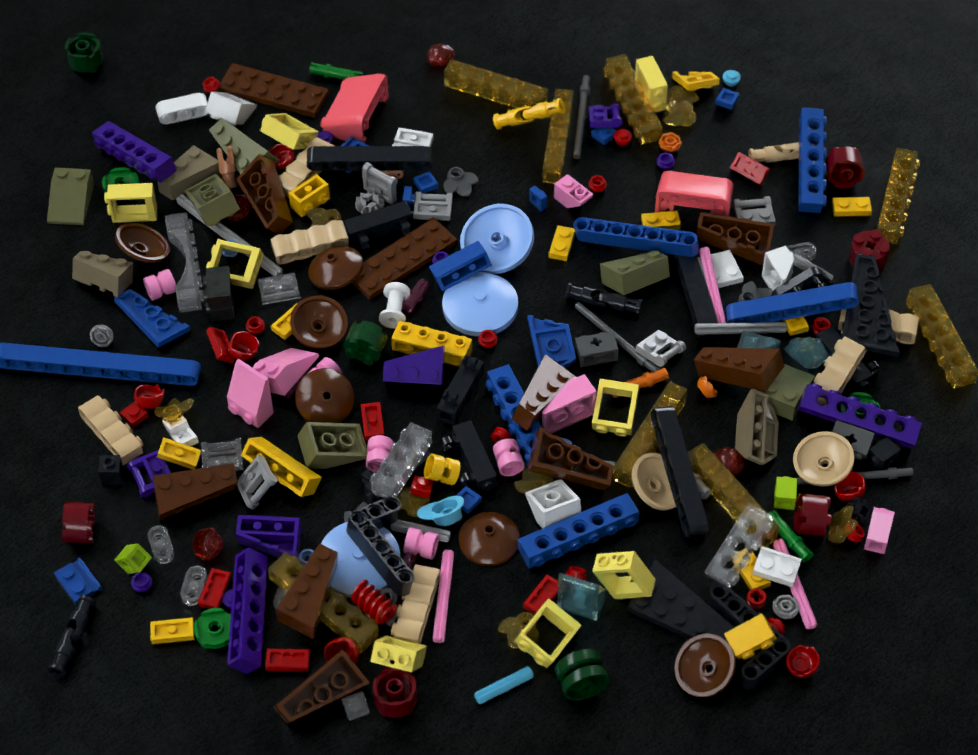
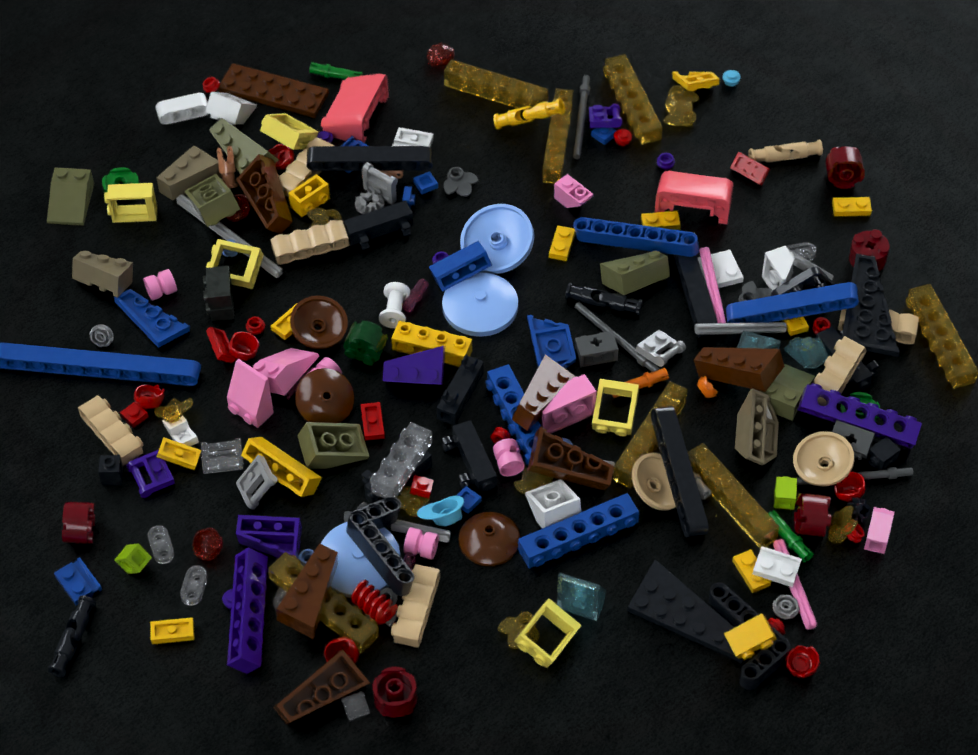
(84, 52): dark green brick -> none
(134, 152): dark purple brick -> none
(141, 582): dark purple plate -> none
(142, 243): reddish brown dish -> none
(187, 289): clear arch -> none
(191, 487): reddish brown wedge -> none
(202, 626): green plate -> none
(214, 589): red plate -> none
(278, 288): clear plate -> none
(288, 660): red plate -> none
(335, 267): reddish brown dish -> none
(377, 449): bright pink wheel -> none
(403, 257): reddish brown plate -> none
(406, 654): light yellow window -> none
(433, 206): light grey plate -> none
(442, 469): yellow wheel -> none
(443, 596): bright pink axle -> none
(487, 339): red plate -> none
(503, 685): medium azure axle -> none
(538, 198): blue plate -> none
(546, 589): red plate -> none
(576, 572): red plate -> none
(581, 674): dark green wheel -> none
(597, 183): red plate -> none
(637, 585): light yellow window -> none
(652, 82): light yellow window -> none
(670, 142): orange plate -> none
(694, 663): reddish brown dish -> none
(727, 98): blue plate -> none
(731, 460): clear red hair -> none
(741, 236): reddish brown wedge -> none
(750, 516): clear brick -> none
(761, 596): red bush -> none
(762, 214): light grey plate -> none
(809, 201): blue brick -> none
(896, 194): clear yellow brick -> none

